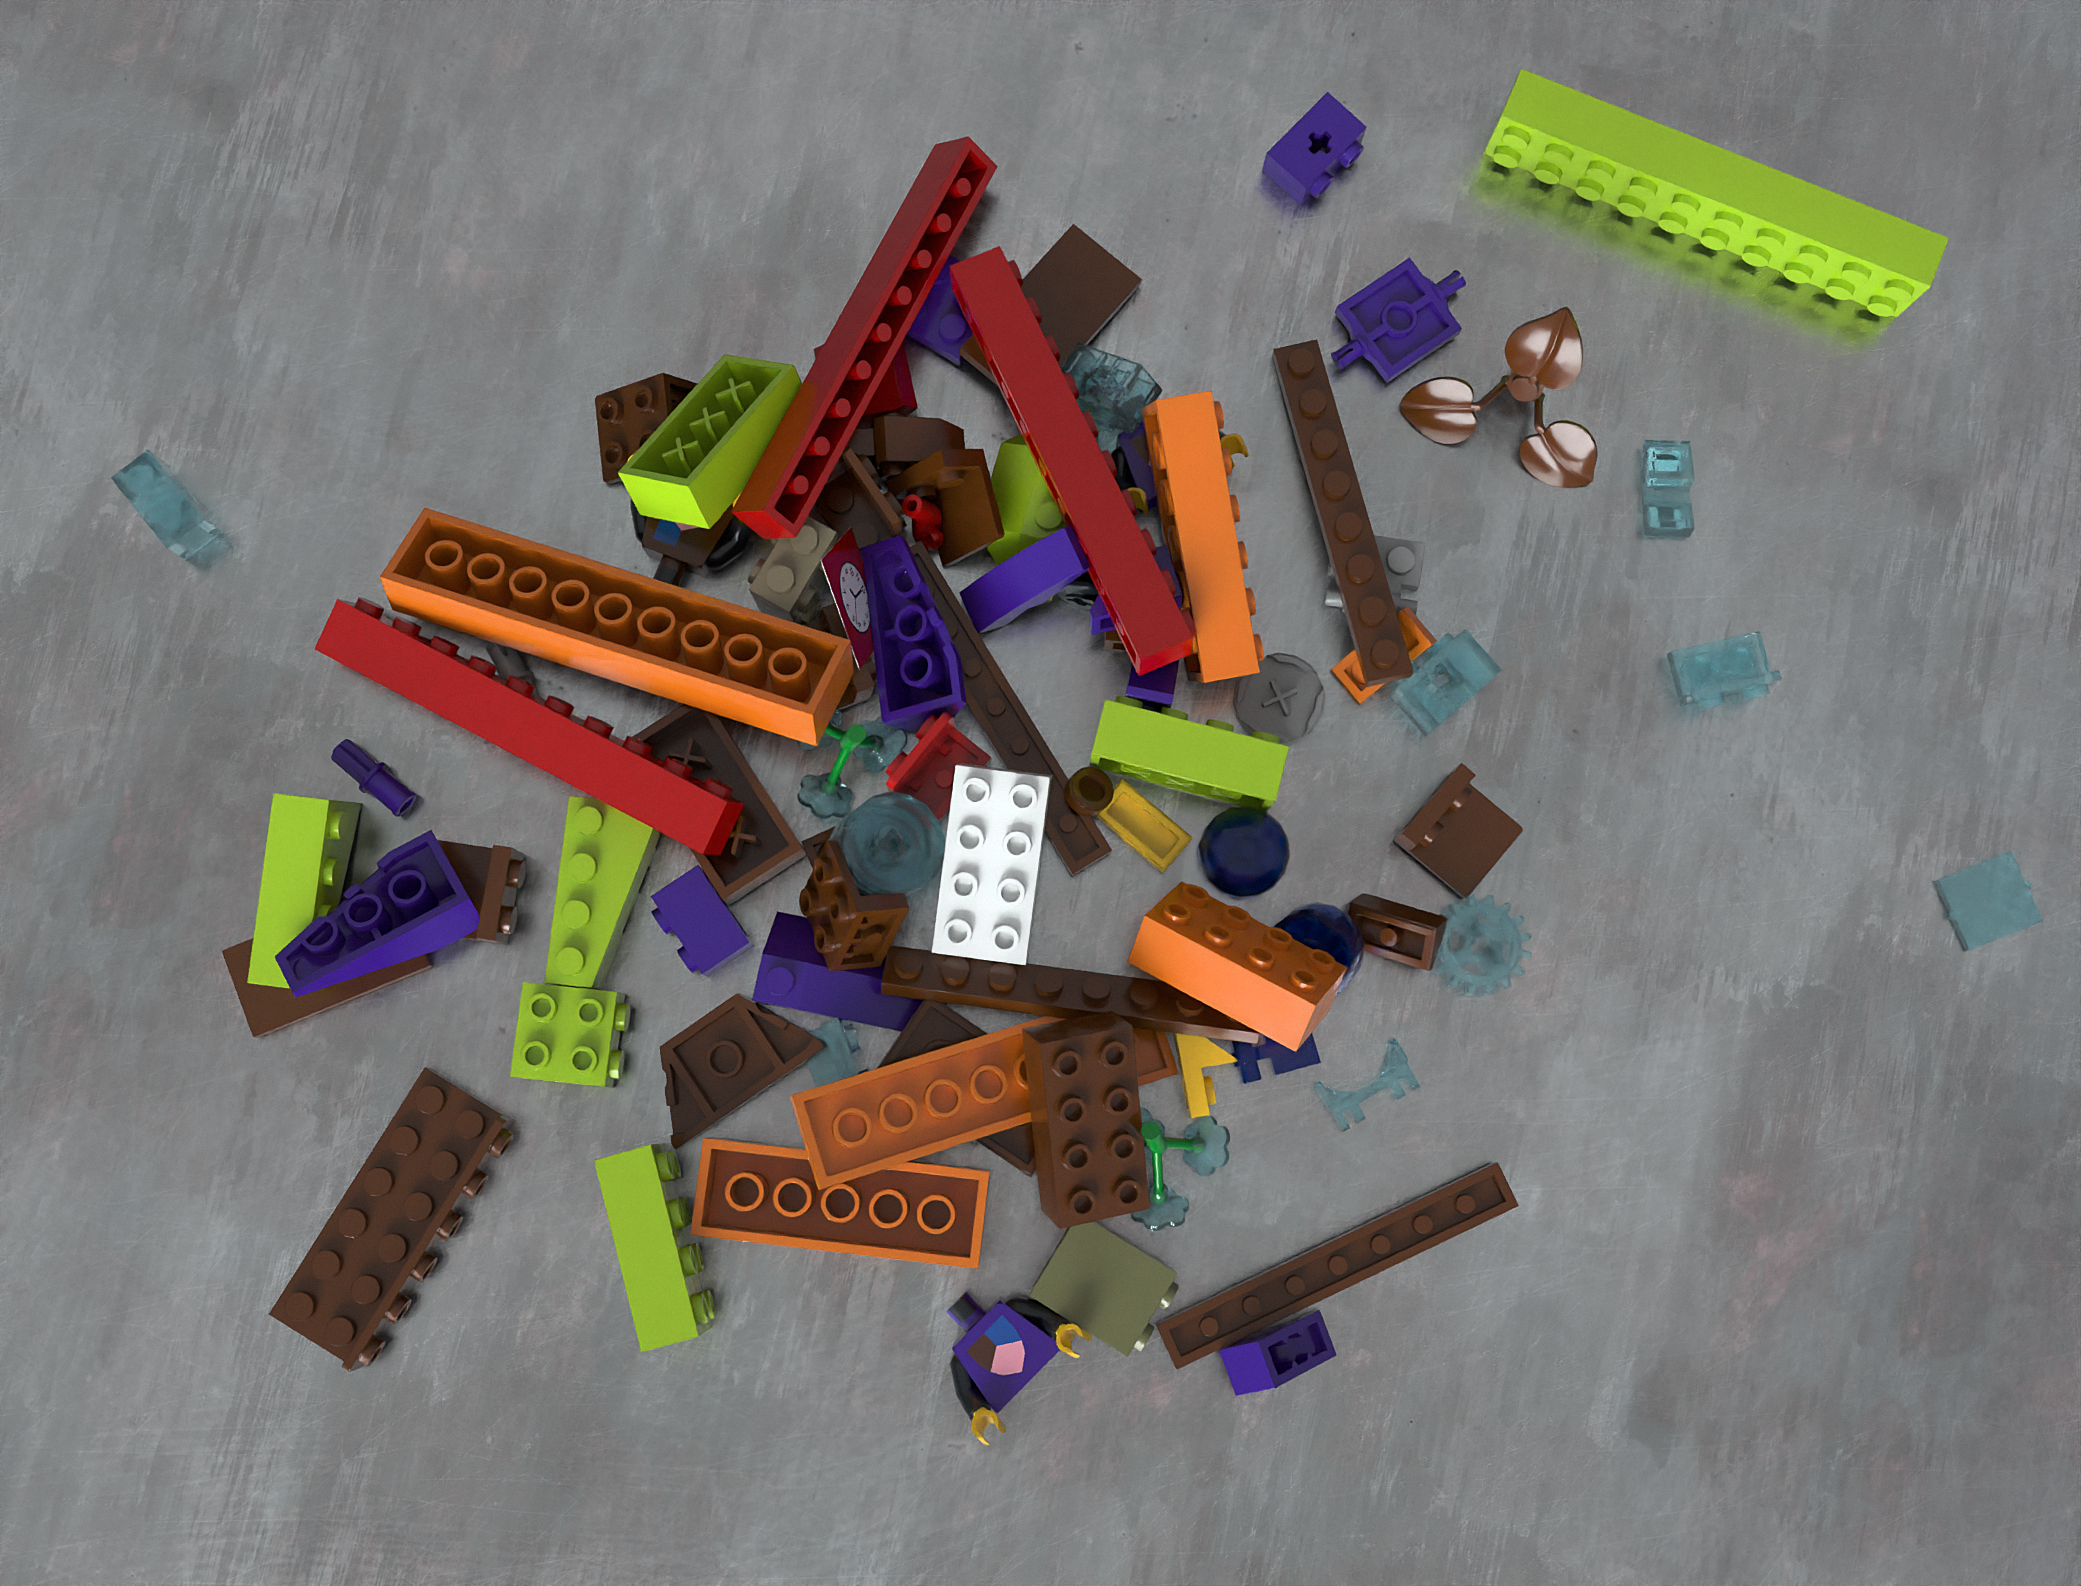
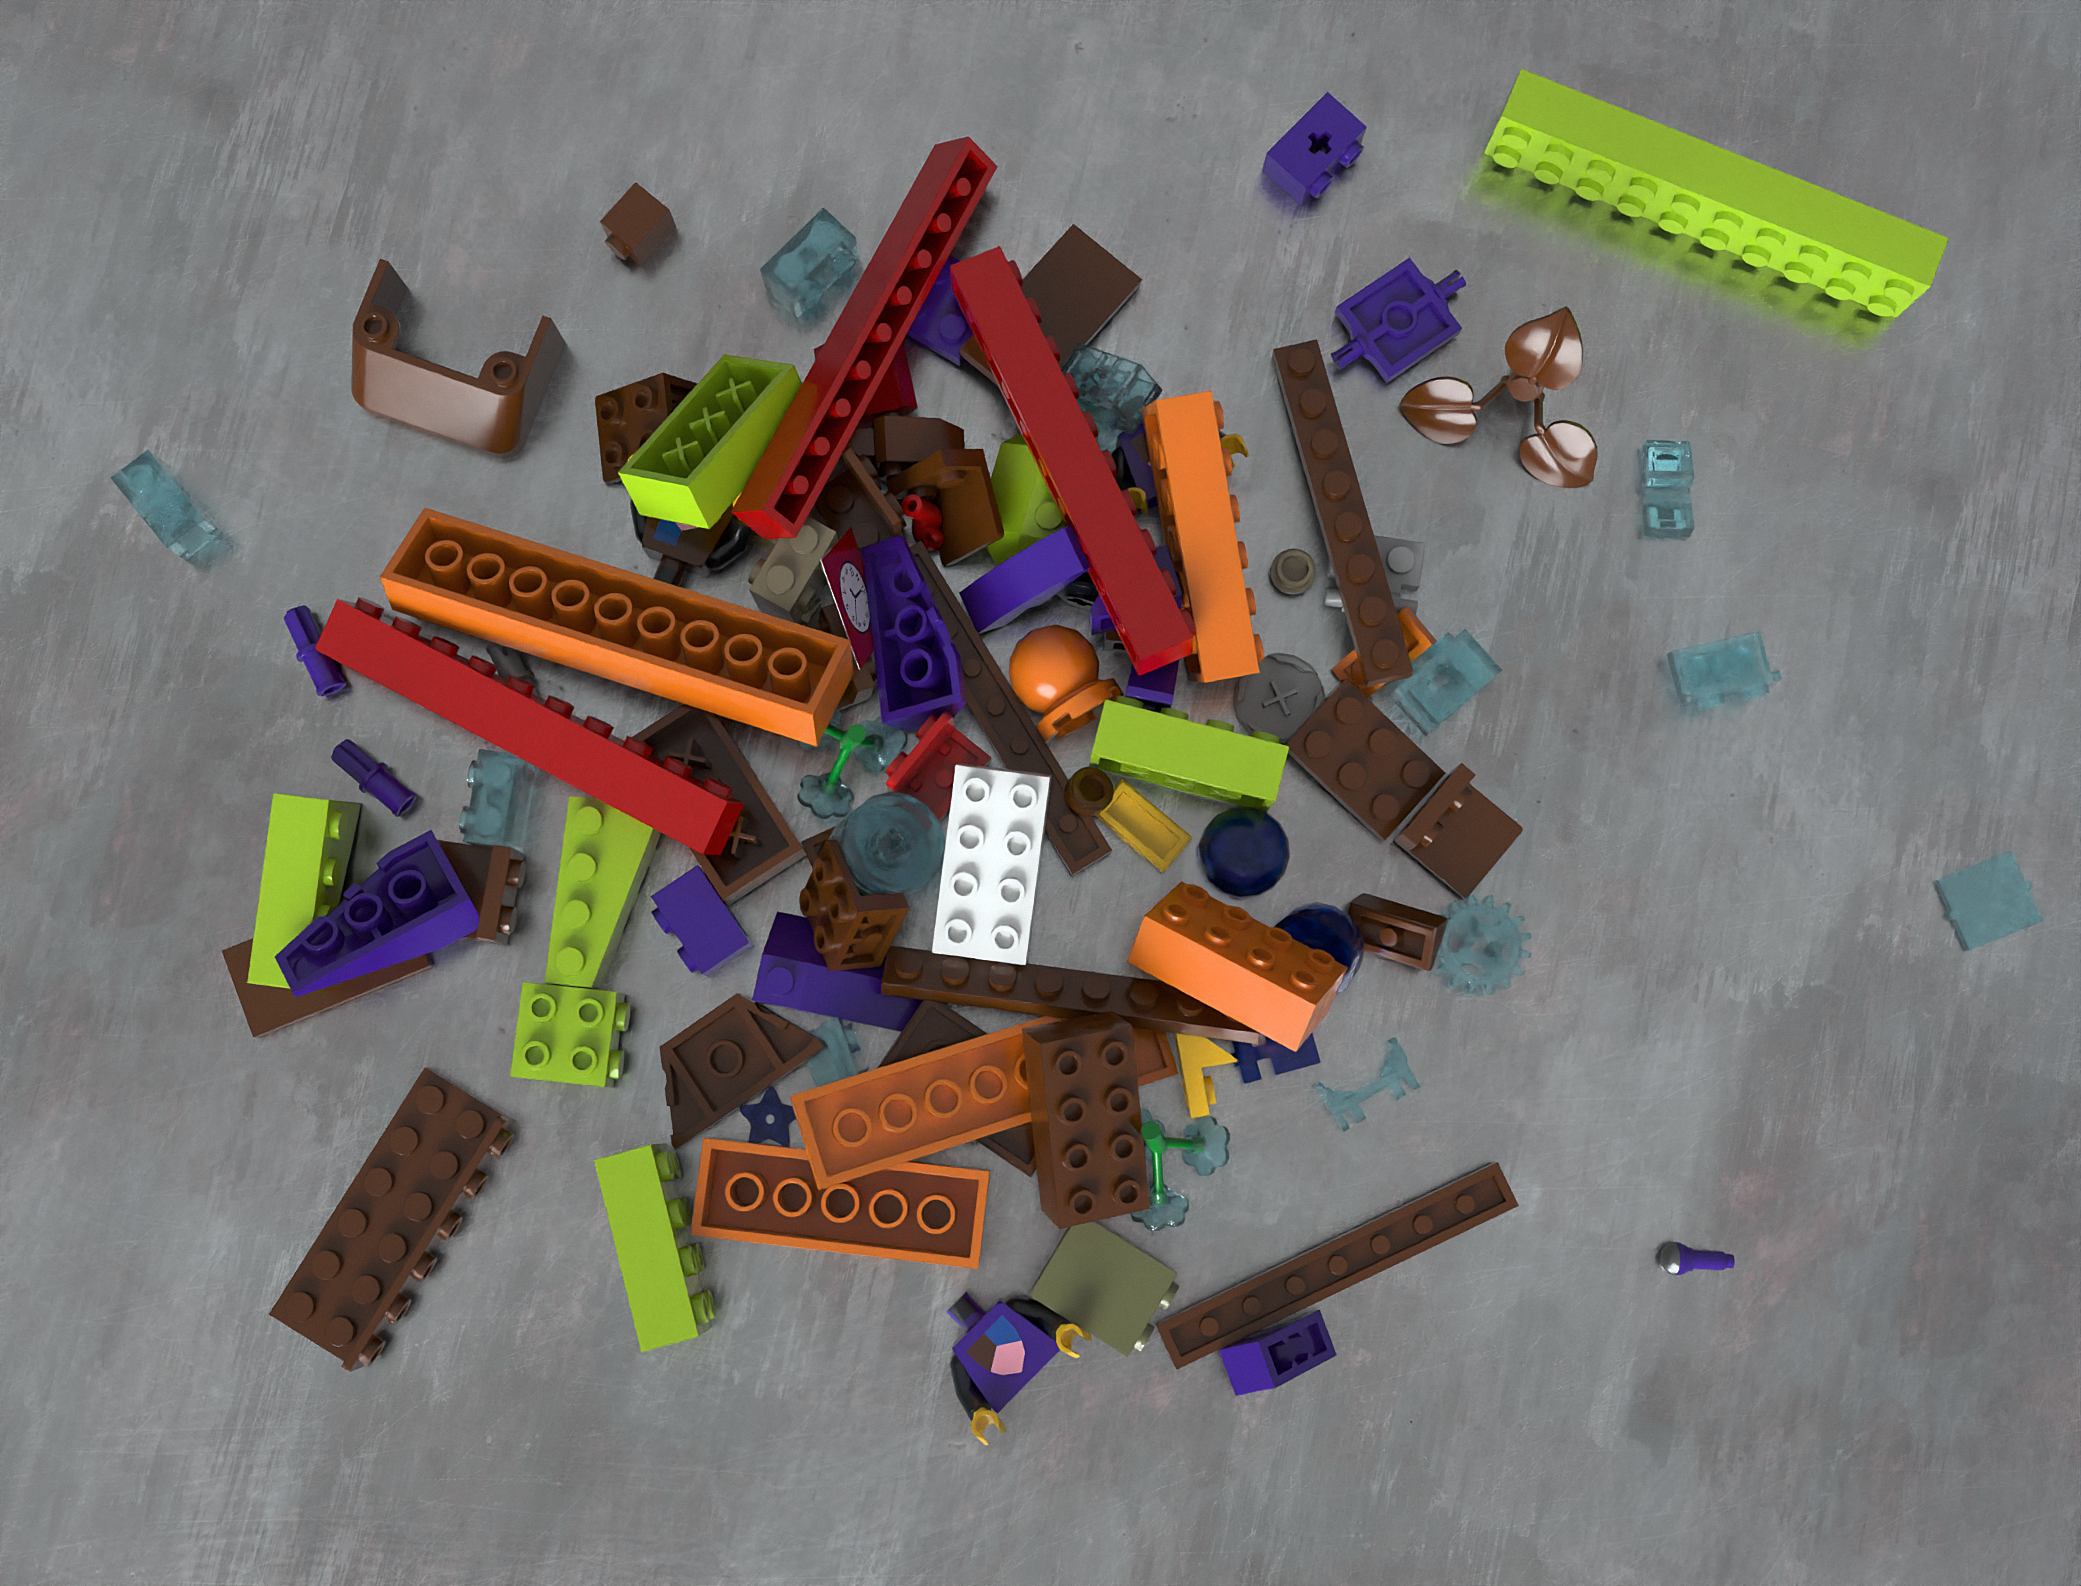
(319, 666): none -> dark purple axle
(478, 413): none -> reddish brown windscreen
(498, 800): none -> clear light blue brick
(637, 224): none -> reddish brown brick
(757, 1114): none -> clear blue plate
(810, 263): none -> clear light blue brick
(1057, 676): none -> orange tile
(1293, 571): none -> dark tan plate
(1363, 759): none -> reddish brown plate
(1680, 1259): none -> dark purple piece

